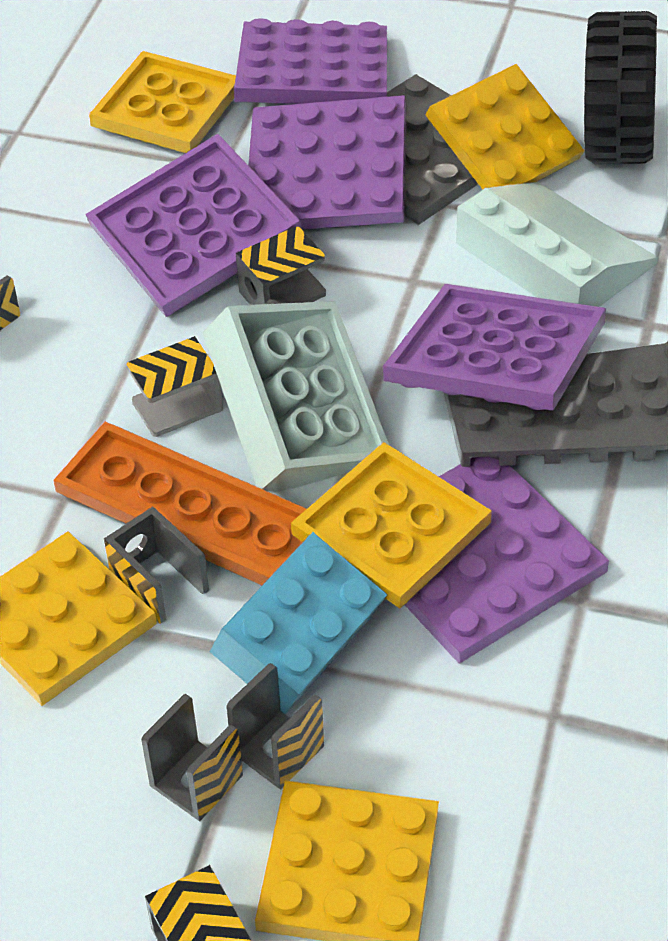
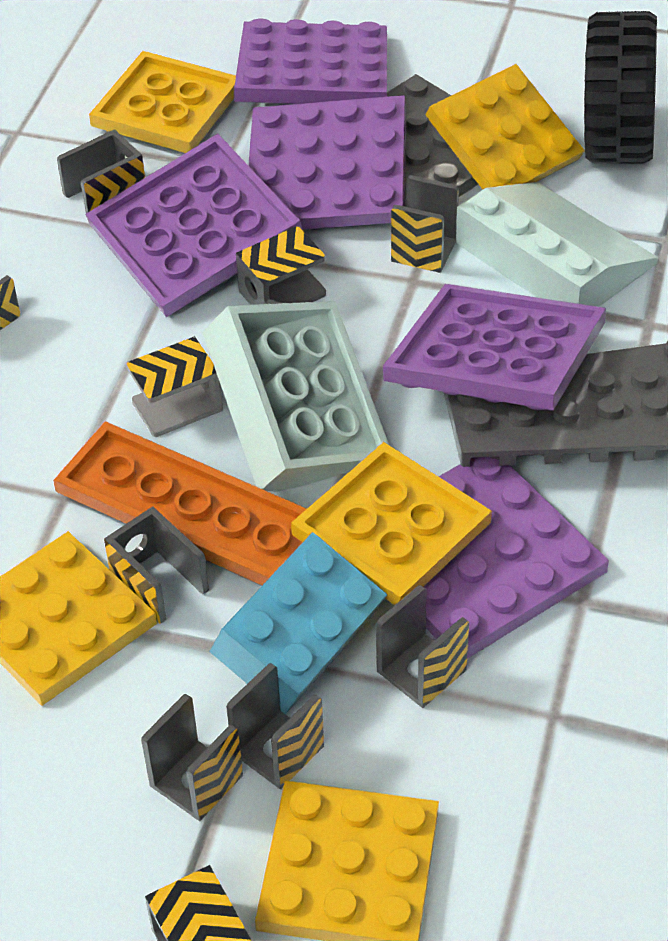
(100, 169): none -> dark grey piece
(403, 639): none -> dark grey piece
(427, 226): none -> piece

